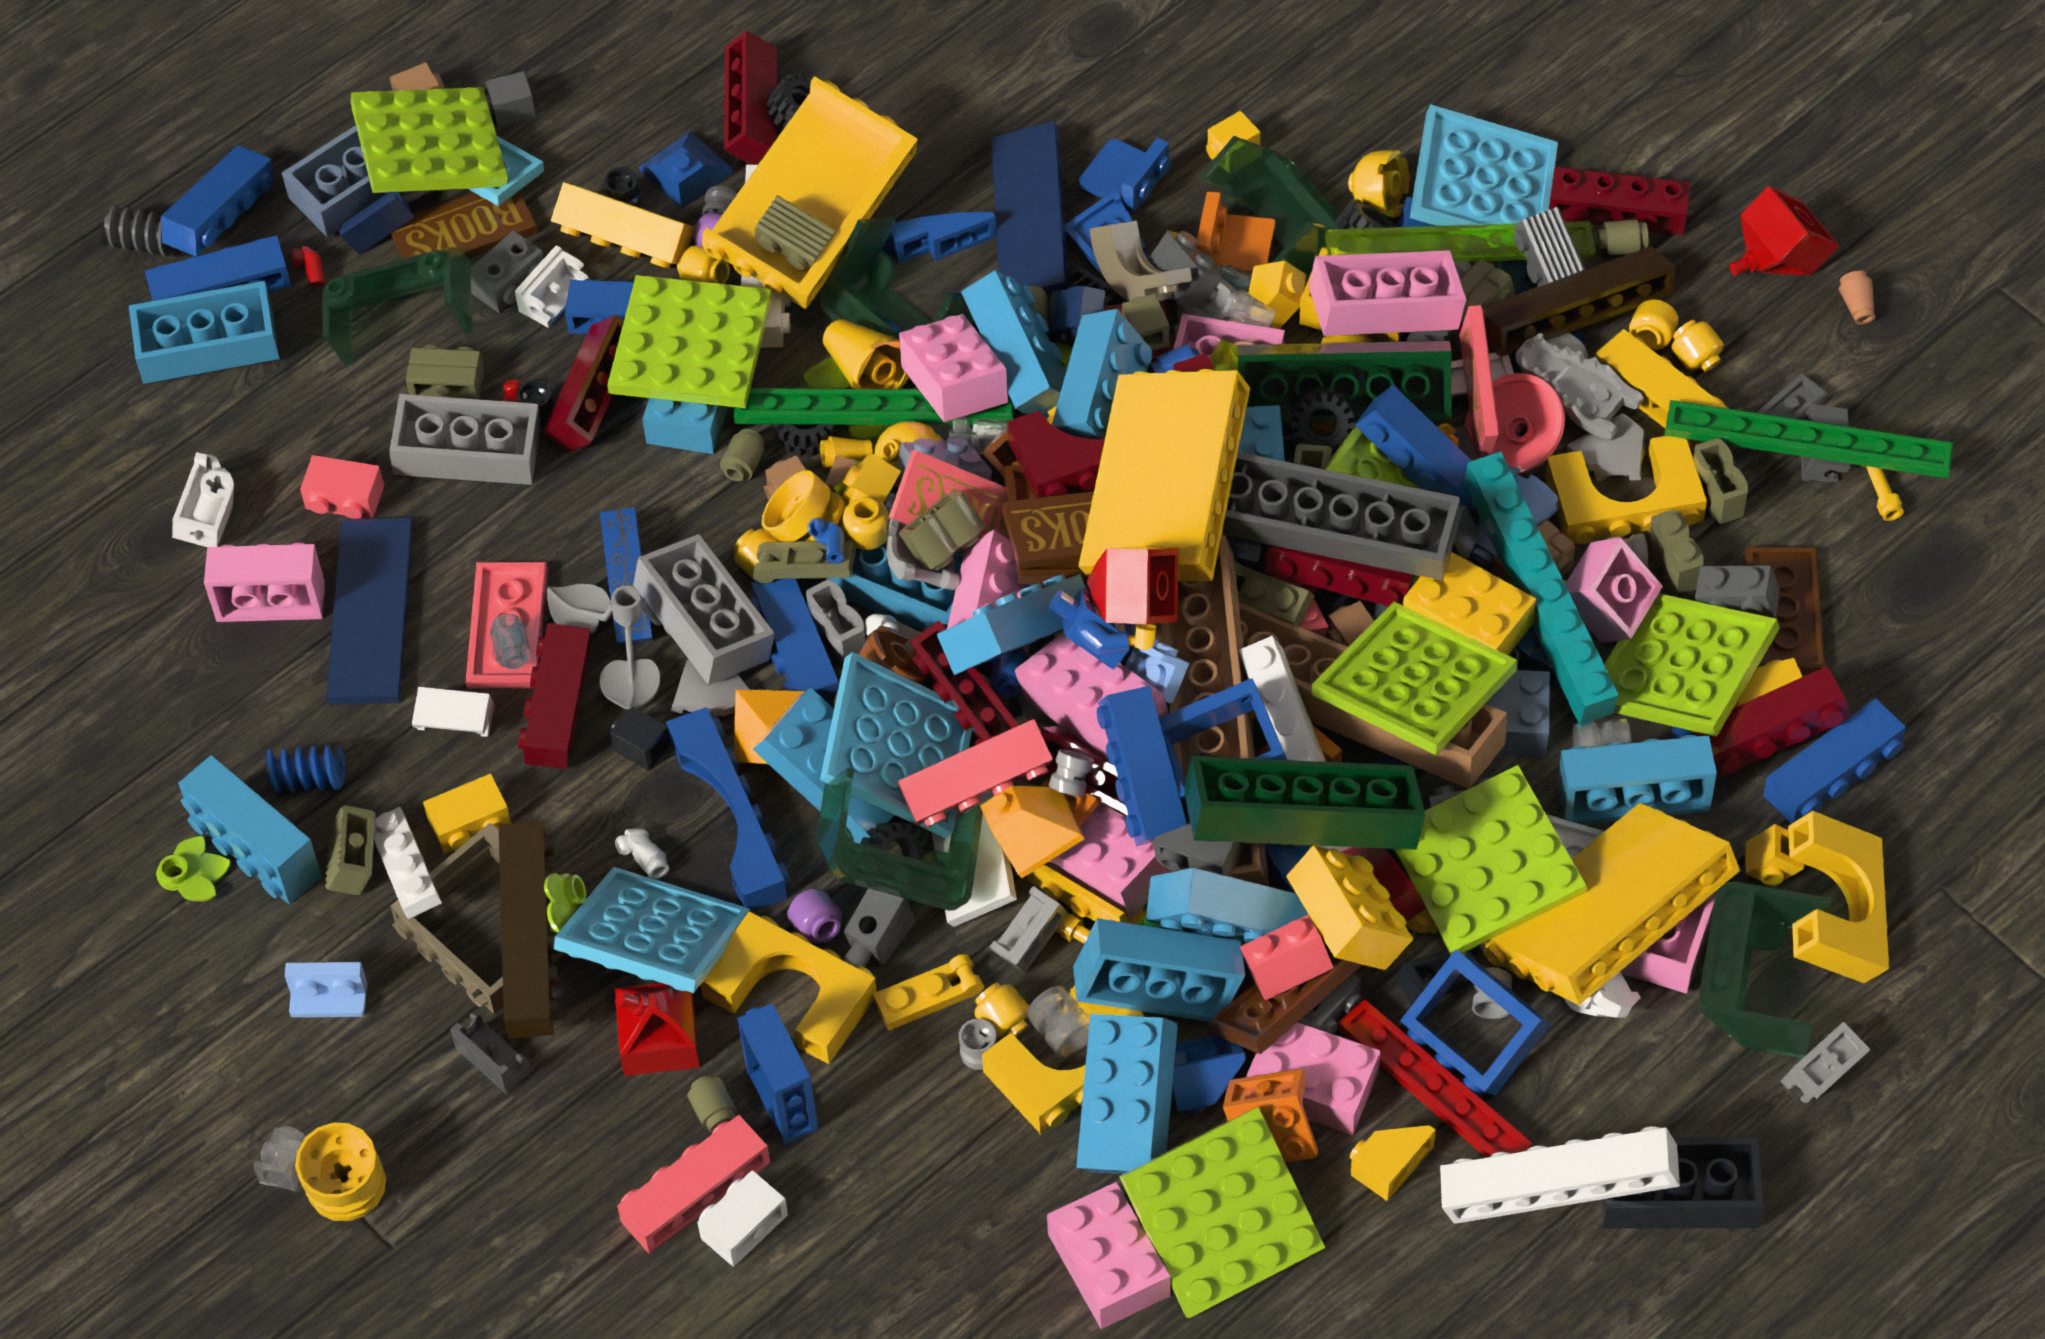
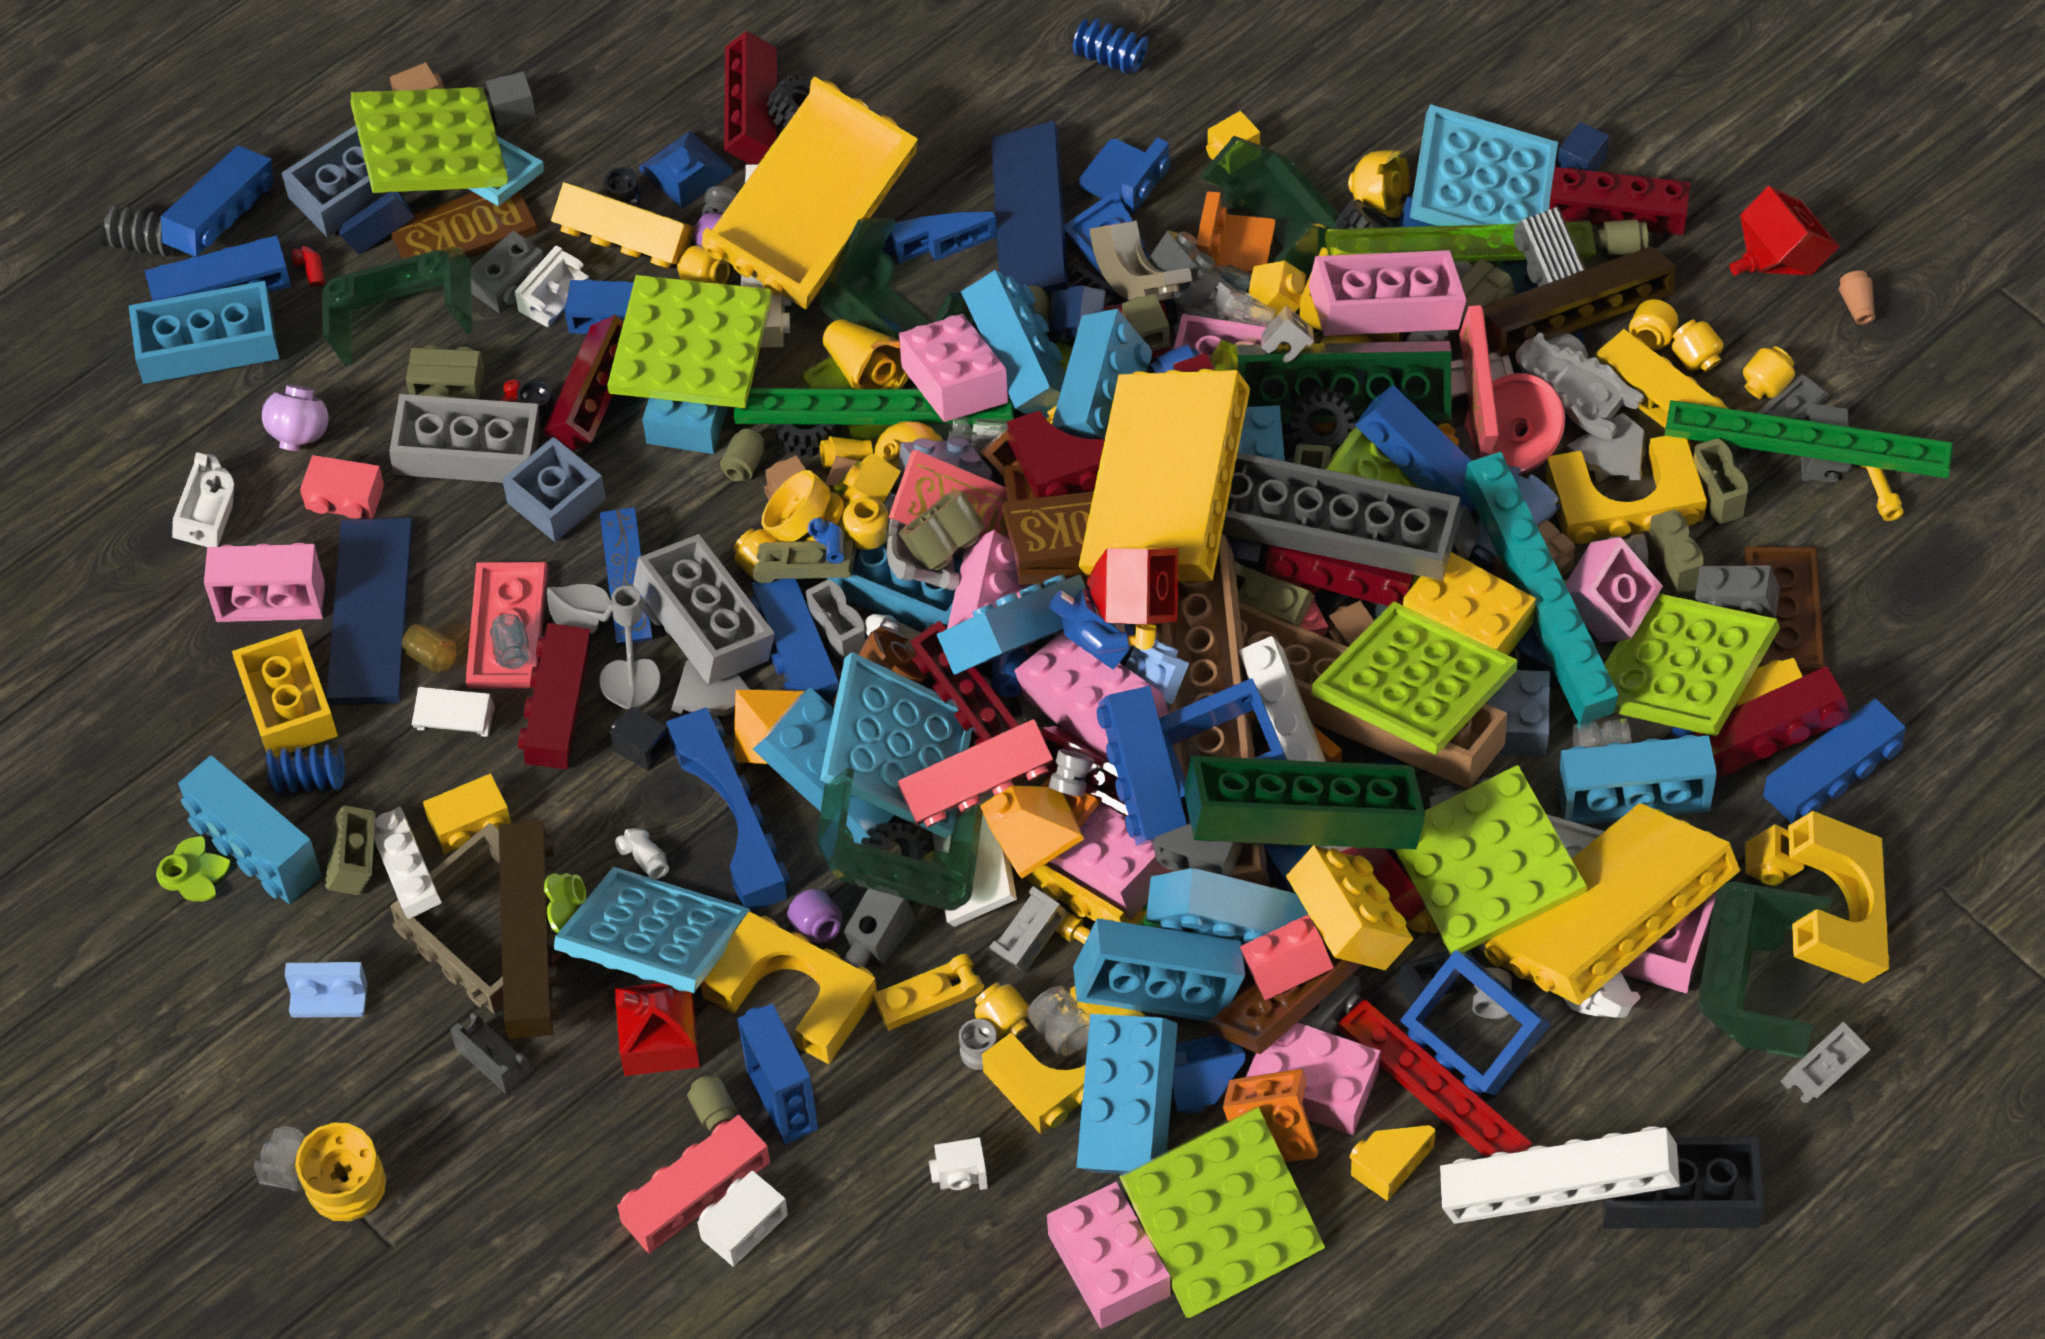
(285, 693): none -> yellow brick
(295, 417): none -> lavender plant
(429, 647): none -> clear yellow brick
(554, 489): none -> sand blue brick
(792, 233): olive brick -> none
(959, 1165): none -> white brick
(1110, 48): none -> blue piece
(1287, 329): none -> light grey hinge
(1583, 149): none -> dark blue brick
(1768, 372): none -> yellow head

